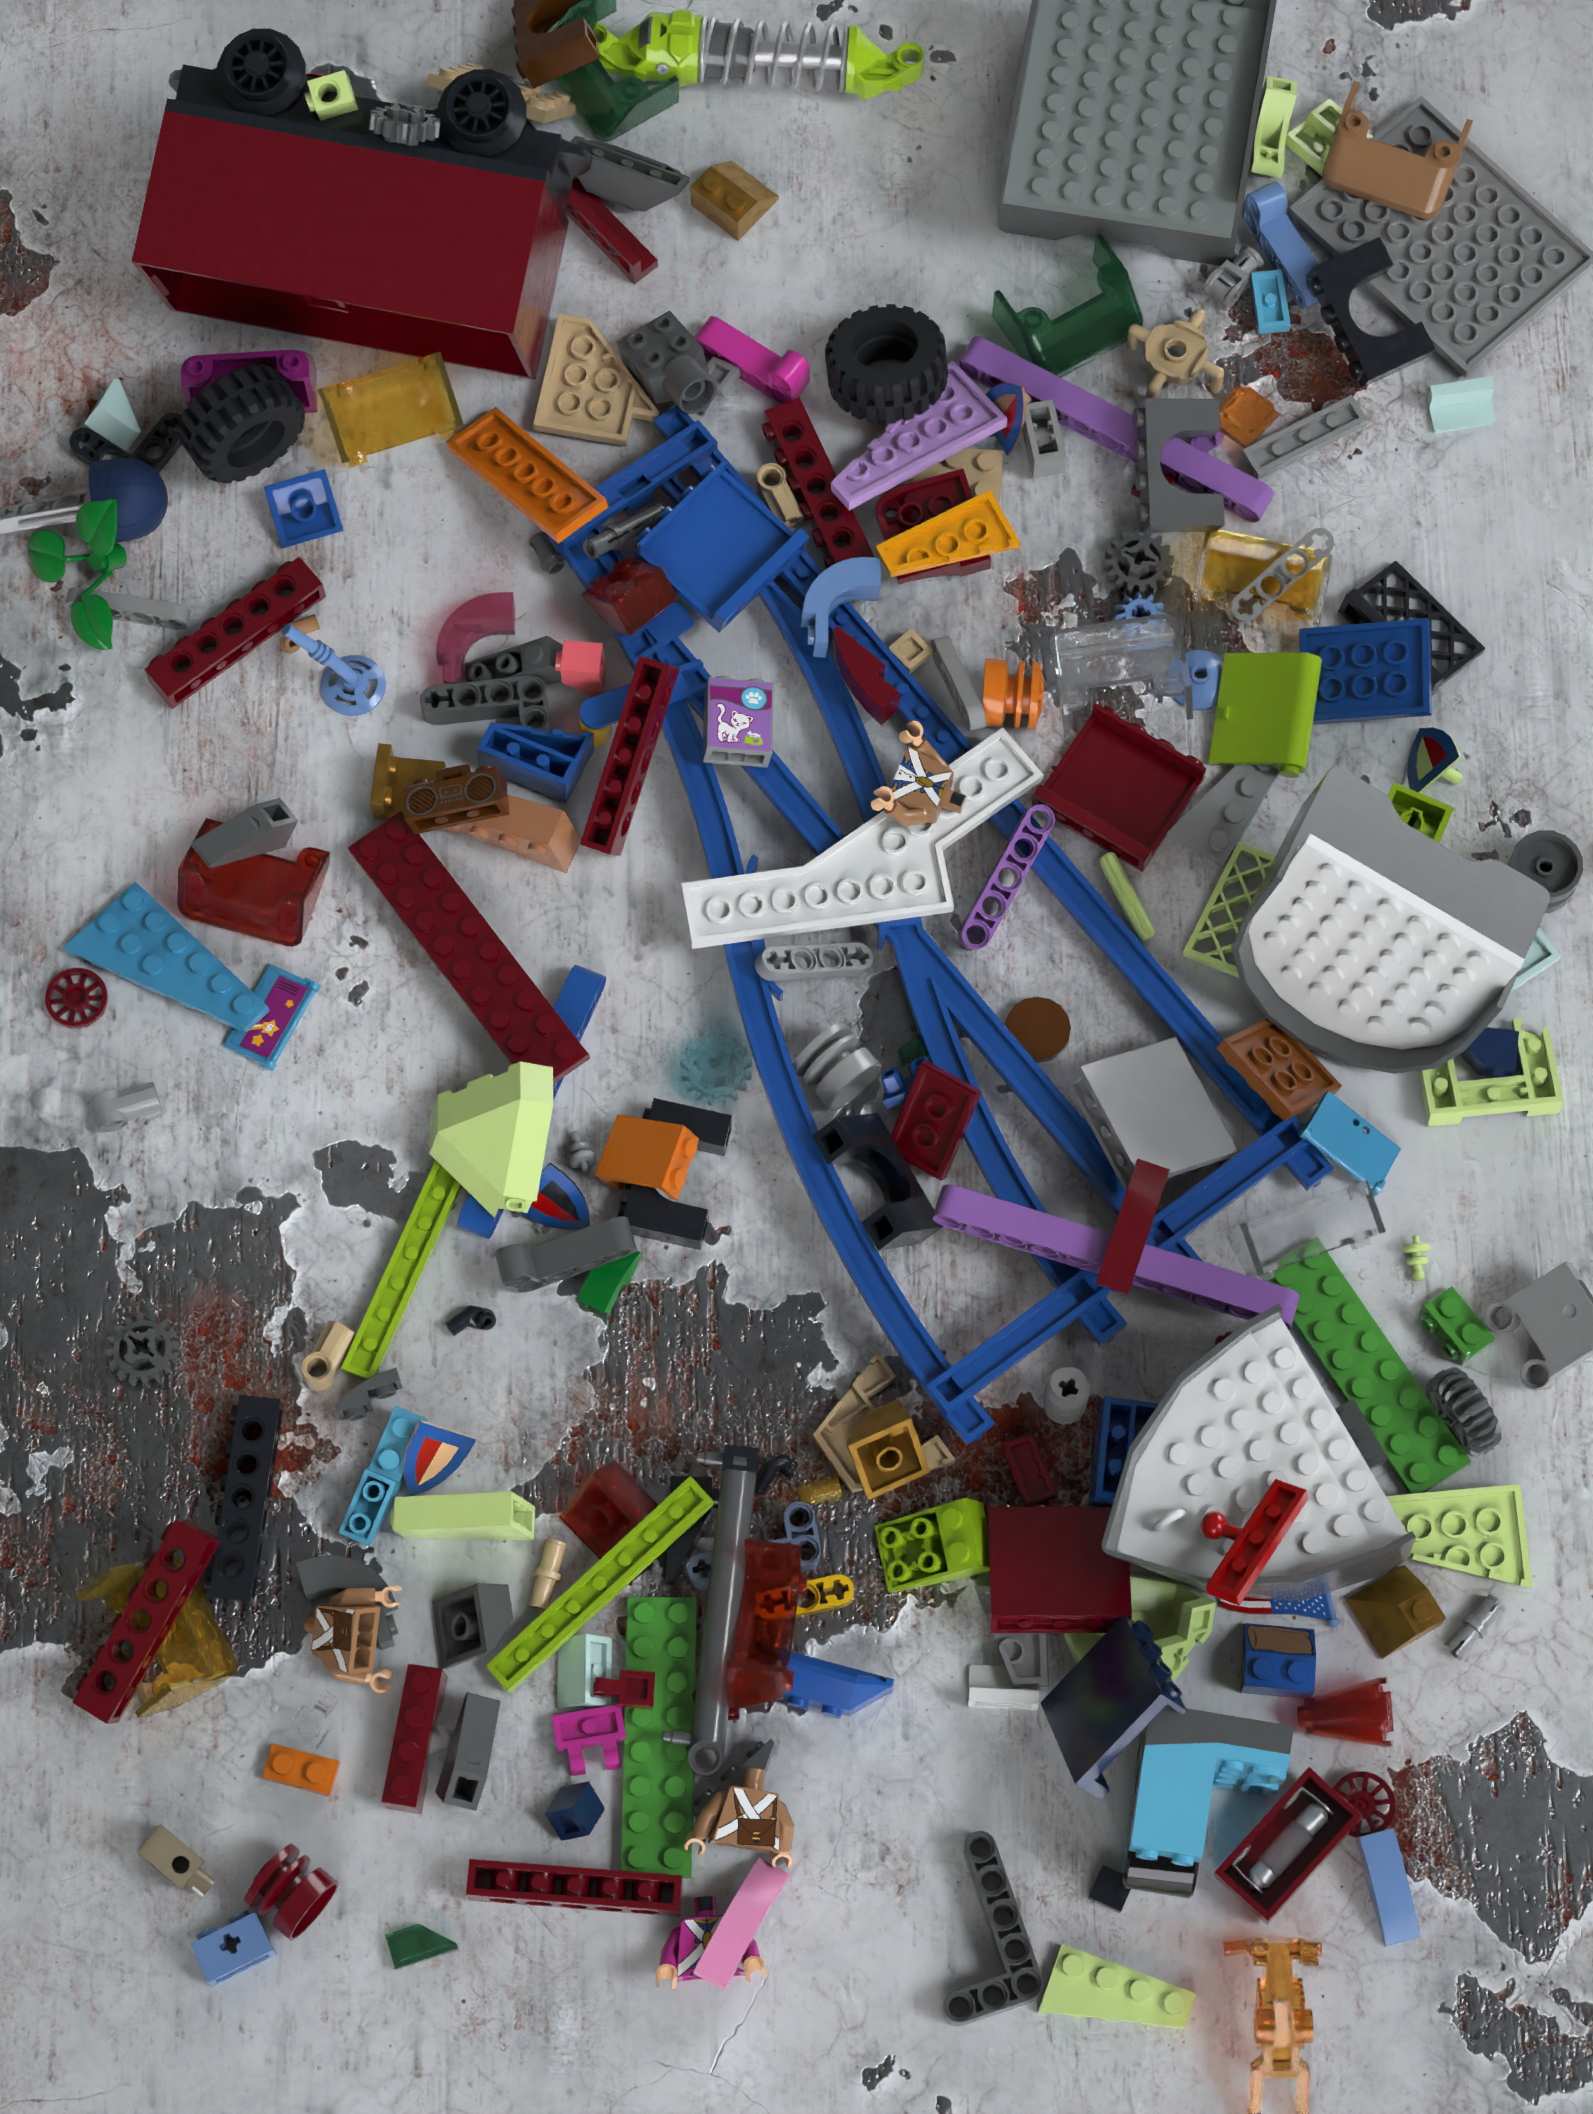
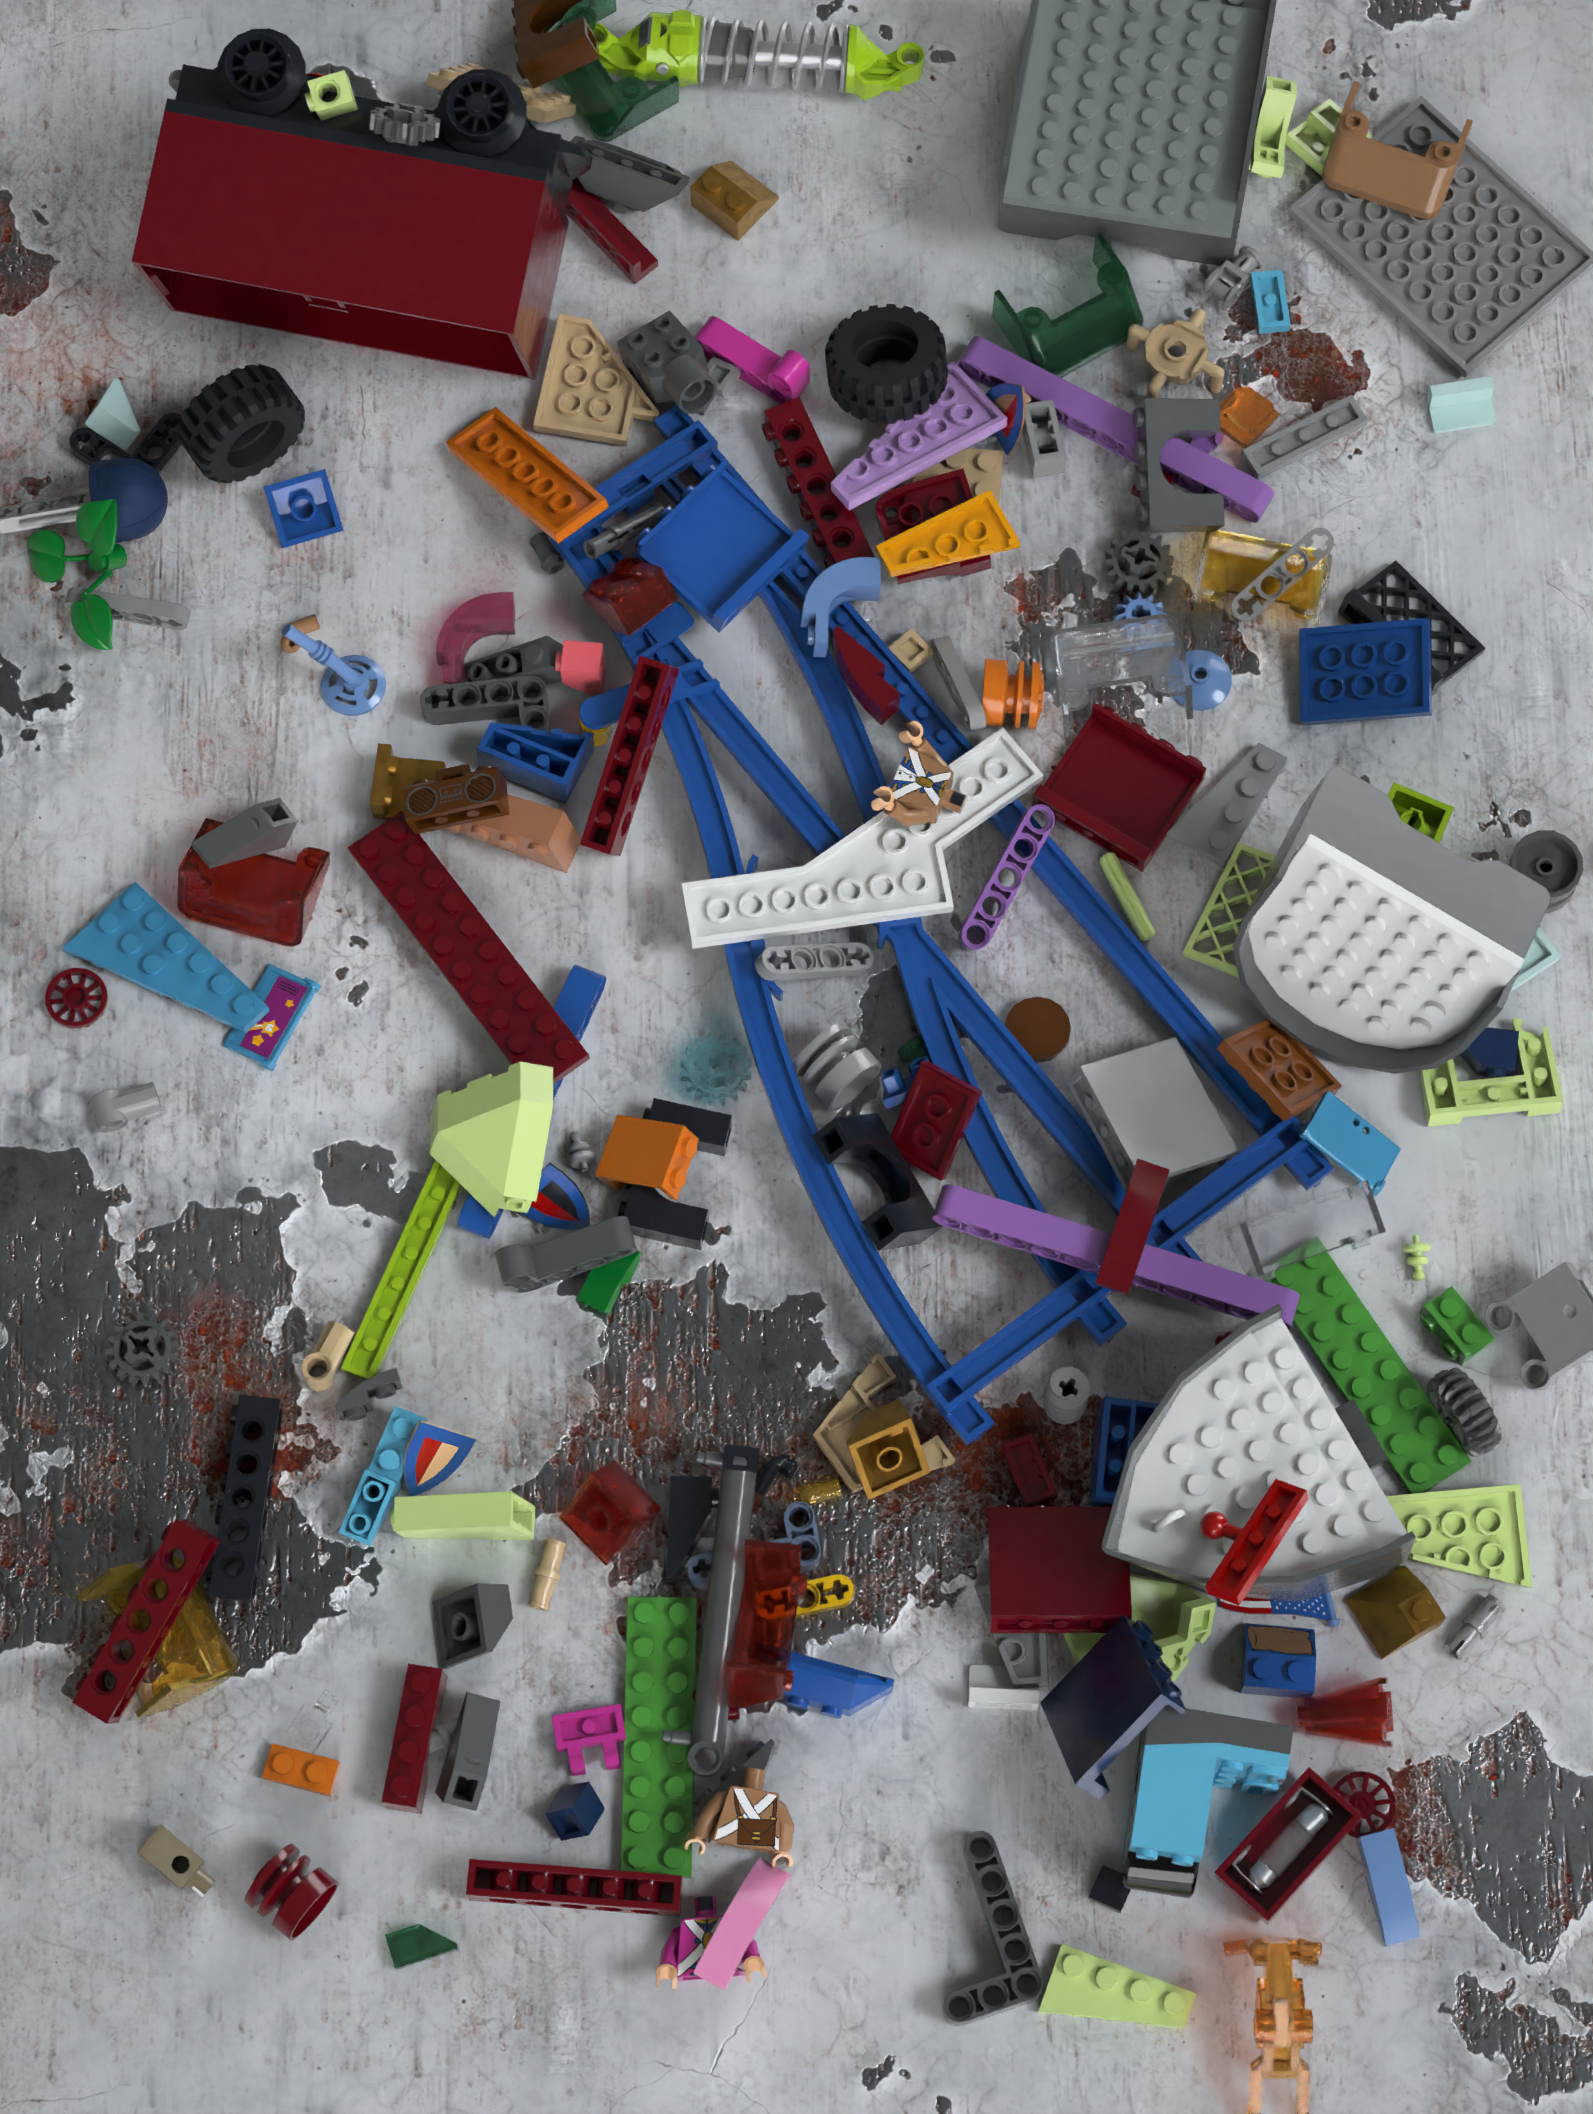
(230, 648): dark red brick -> none
(252, 1950): medium blue brick -> none
(294, 366): magenta windscreen -> none
(333, 1573): dark grey arch -> none
(347, 1635): medium nougat torso -> none
(390, 408): clear yellow windscreen -> none
(472, 1317): black arm -> none
(579, 1664): light aqua panel -> none
(600, 1584): lime plate -> none
(633, 1689): dark red plate -> none
(738, 722): brick -> none
(778, 497): tan piece -> none
(934, 1545): lime slope -> none
(1266, 710): lime door -> none
(1279, 240): medium blue beam -> none
(1368, 355): black arch -> none
(1432, 757): shield -> none

